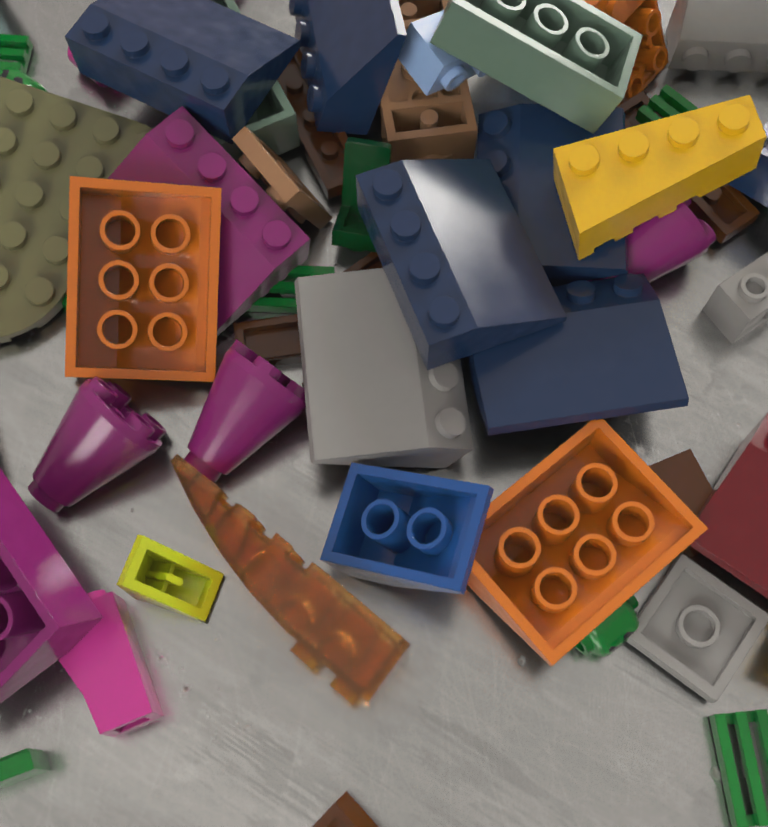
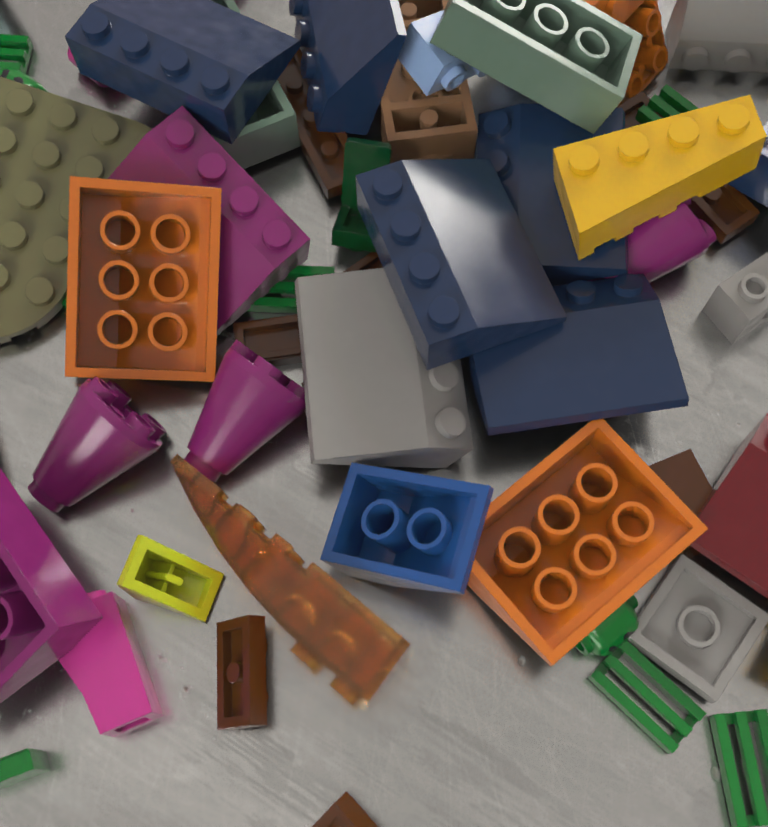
(241, 673): none -> reddish brown plate
(282, 182): medium nougat plate -> none
(682, 727): none -> green tile

